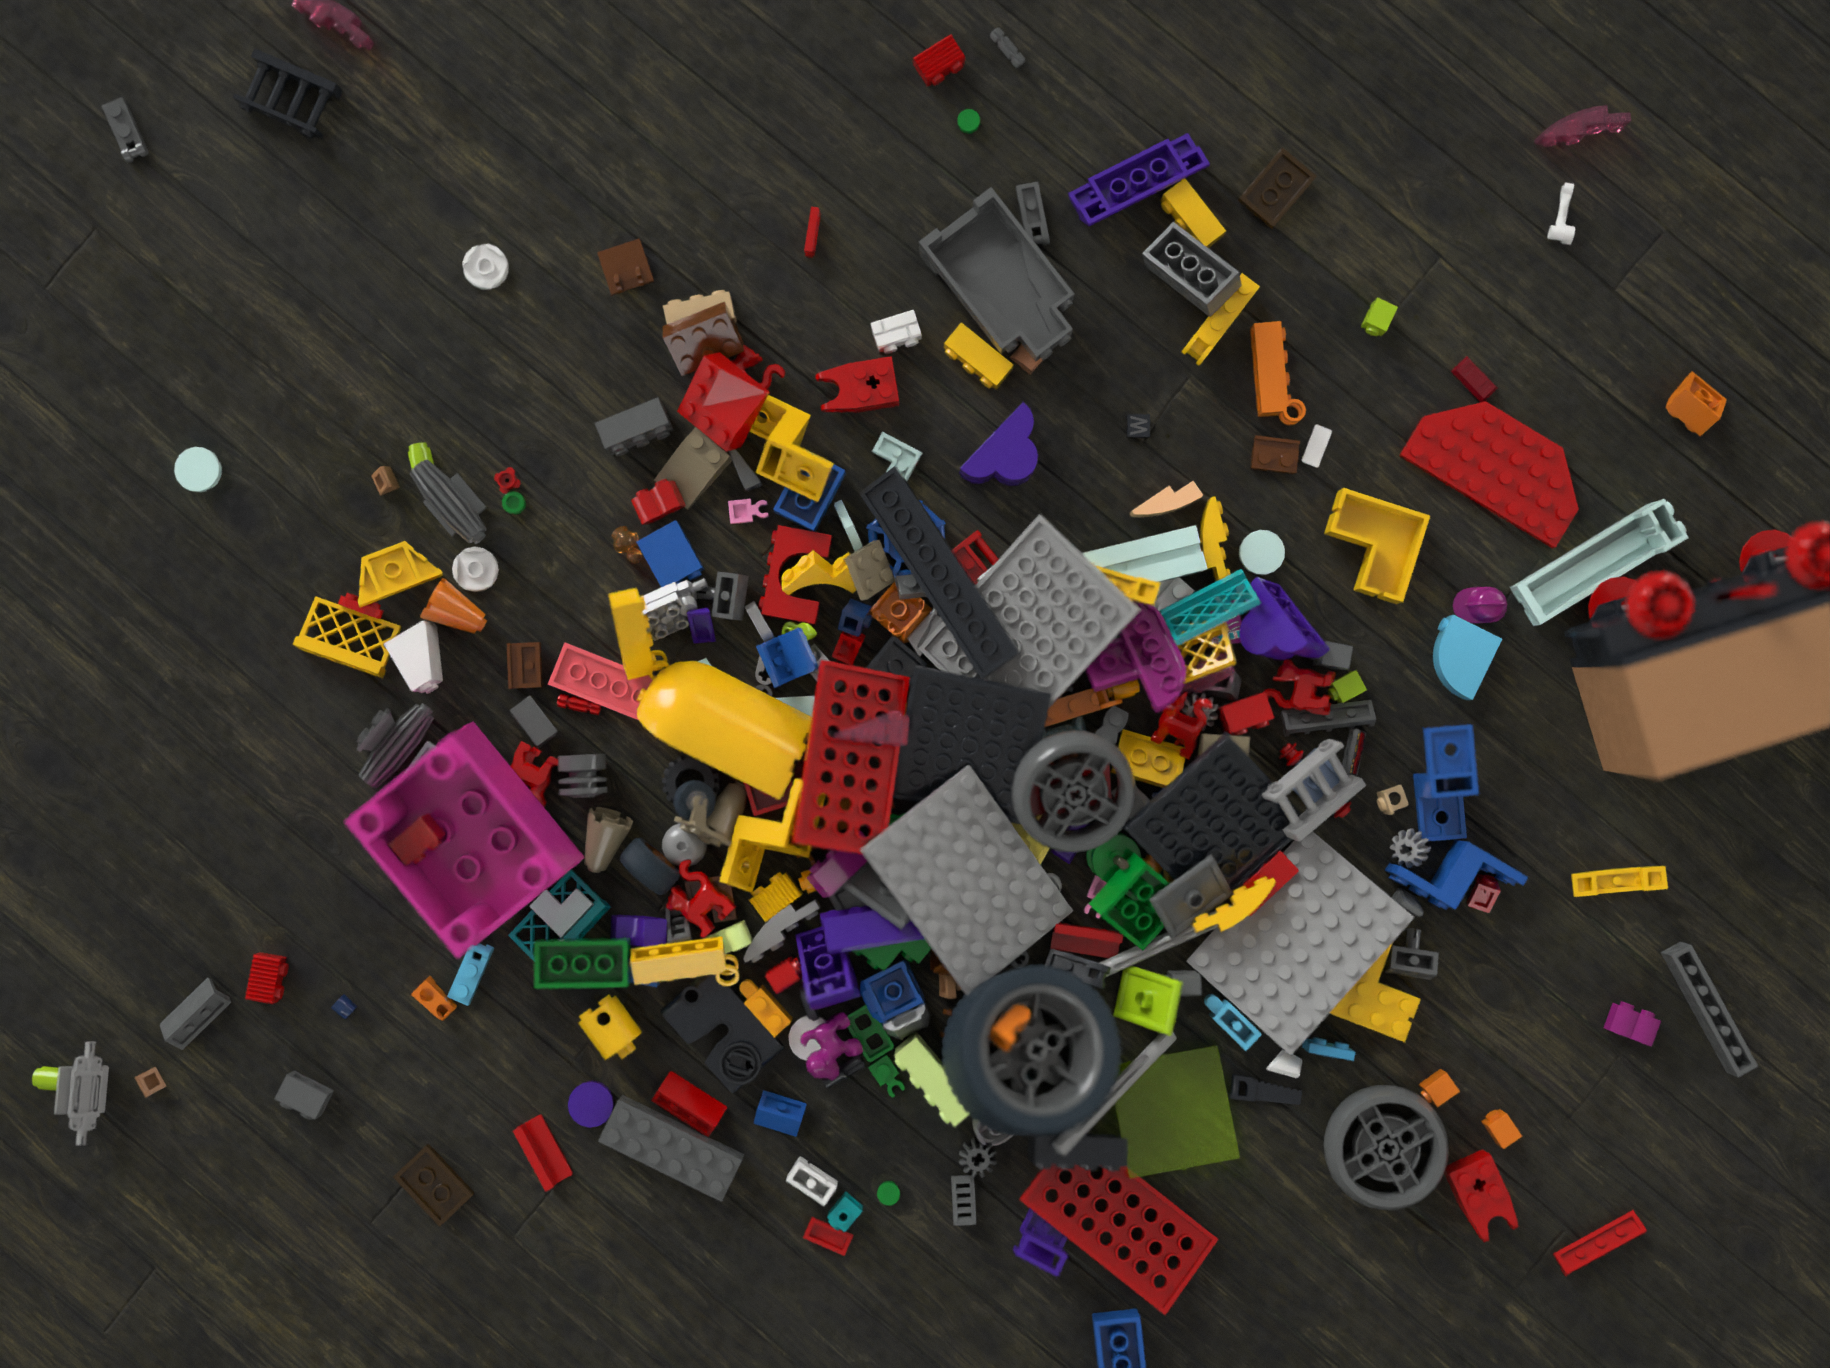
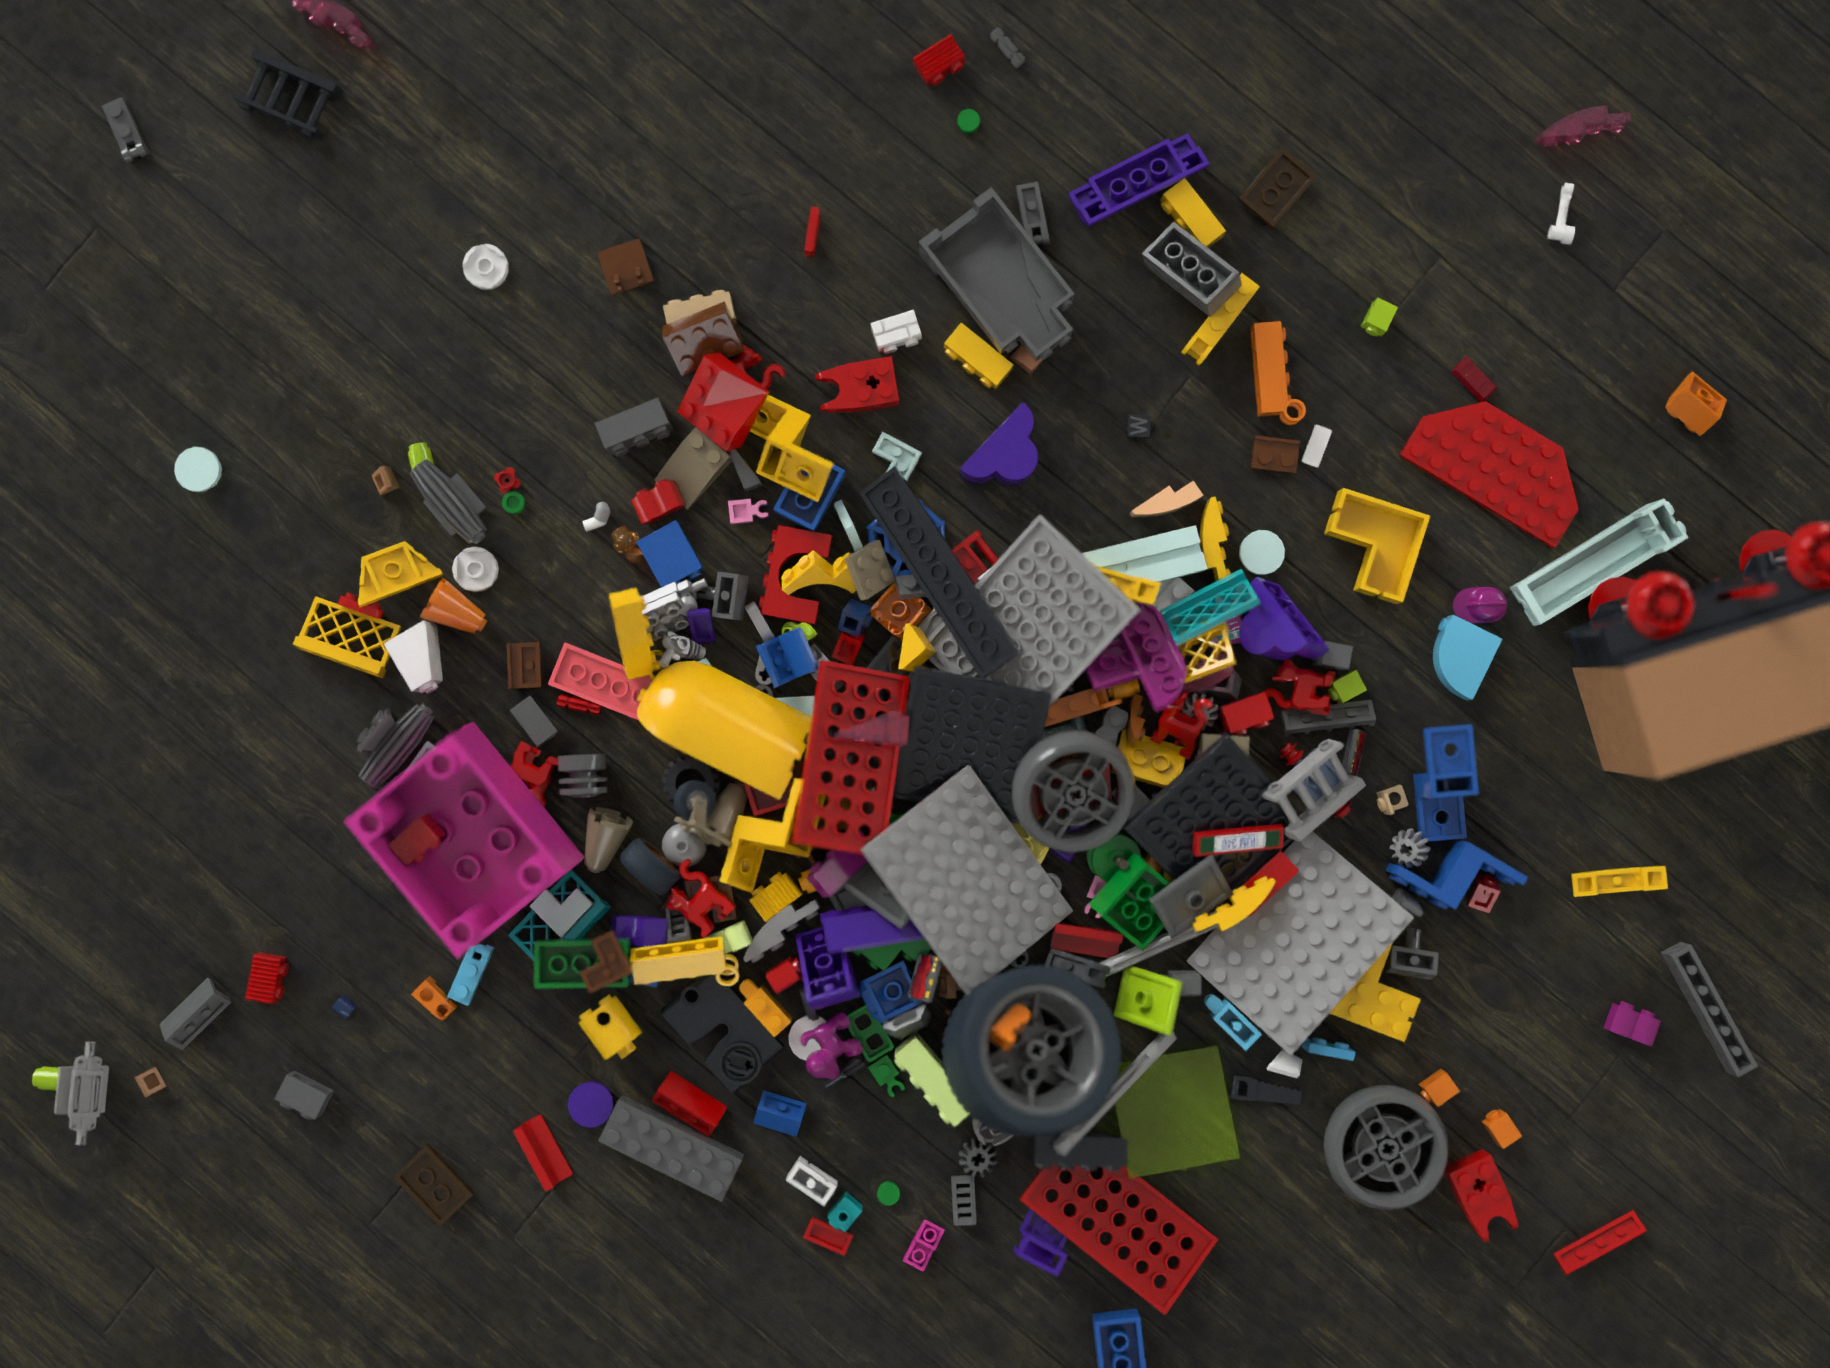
(600, 517): none -> arm
(612, 965): none -> reddish brown plate
(680, 646): none -> light grey piece
(915, 648): none -> yellow slope
(923, 1245): none -> dark pink slope
(925, 978): none -> slope
(1134, 723): none -> dark orange slope
(1238, 840): none -> tile

